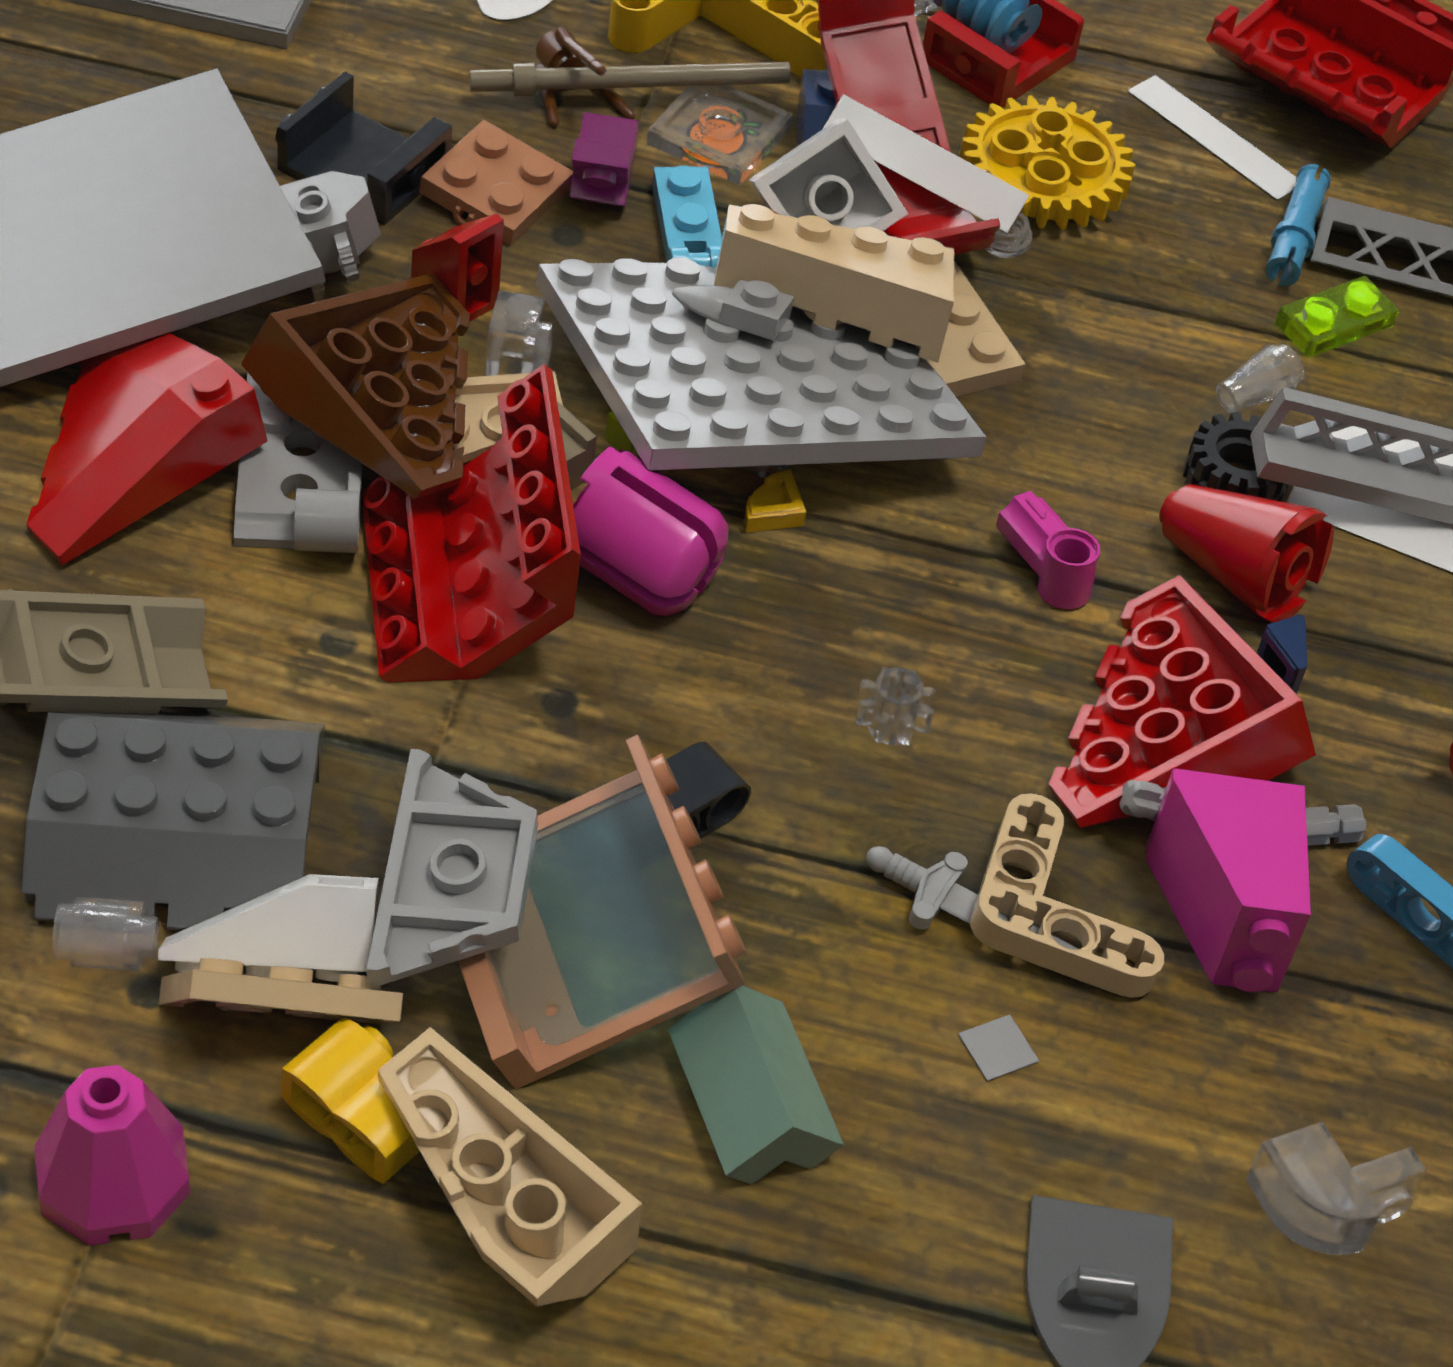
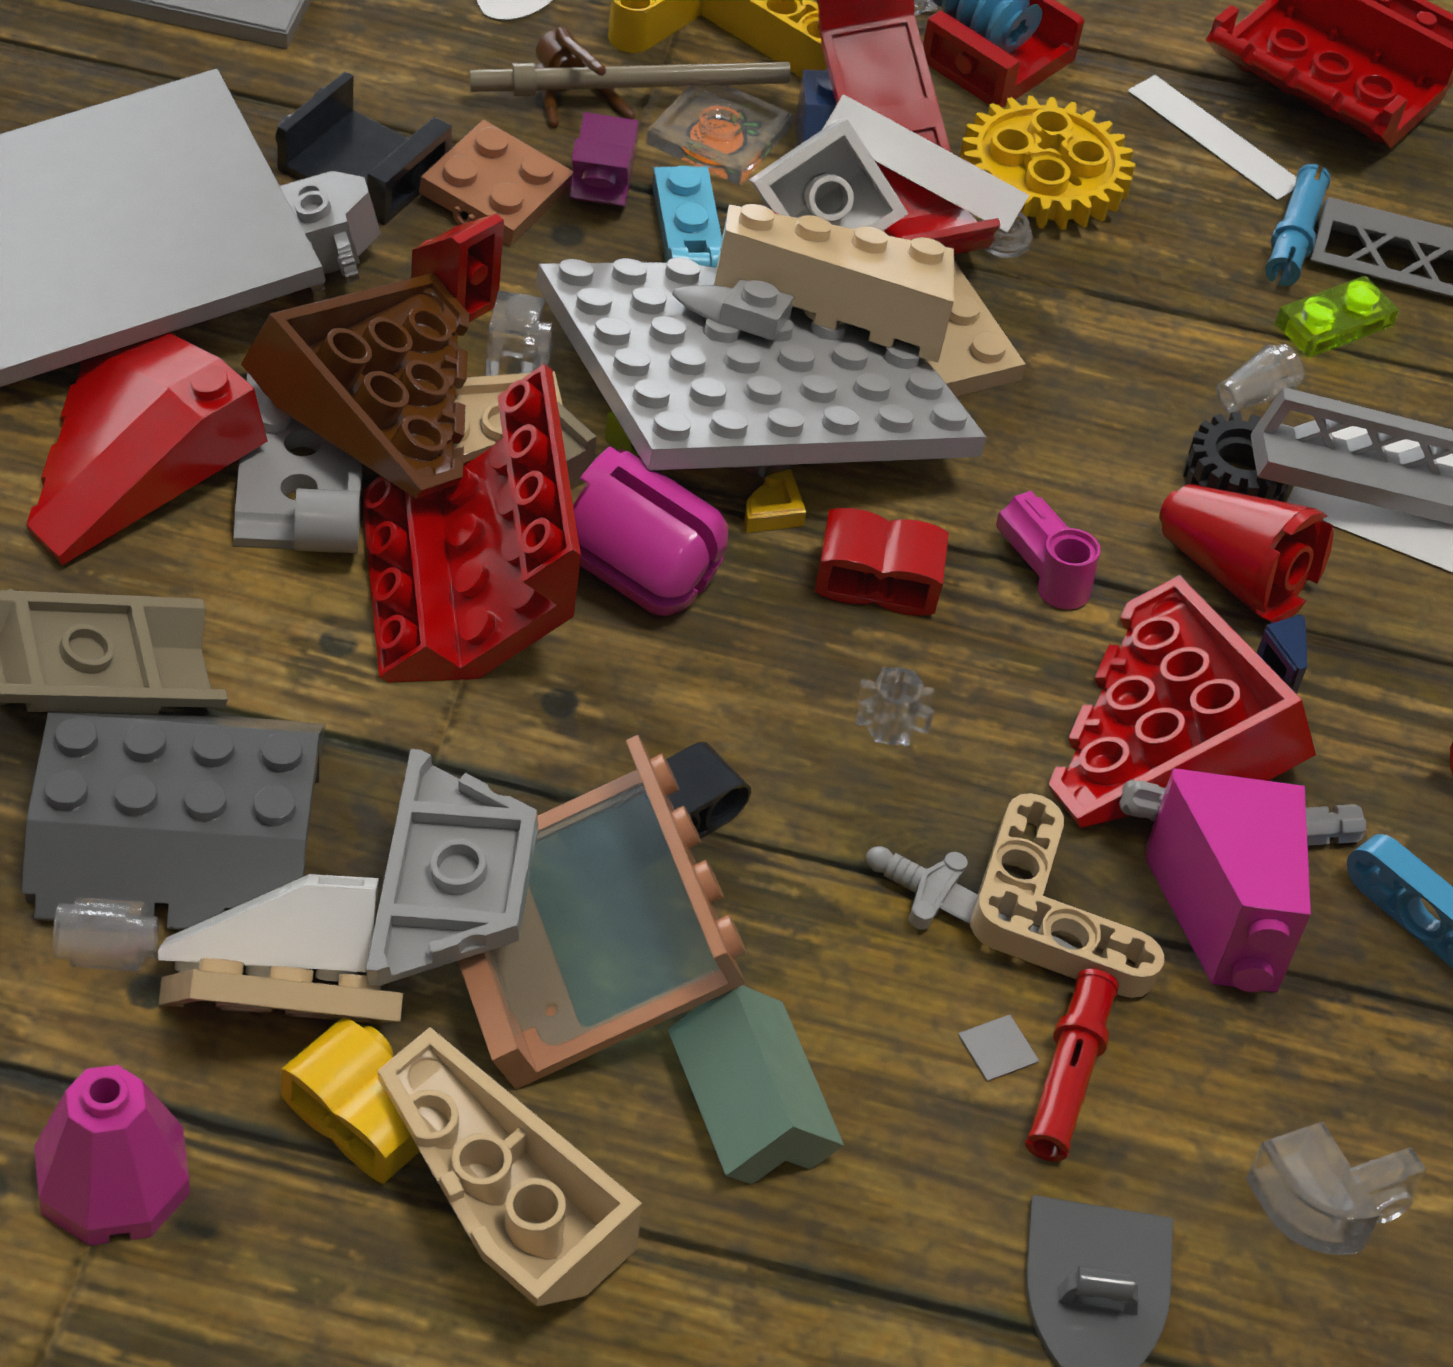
(882, 561): none -> red brick
(1079, 1040): none -> red pin

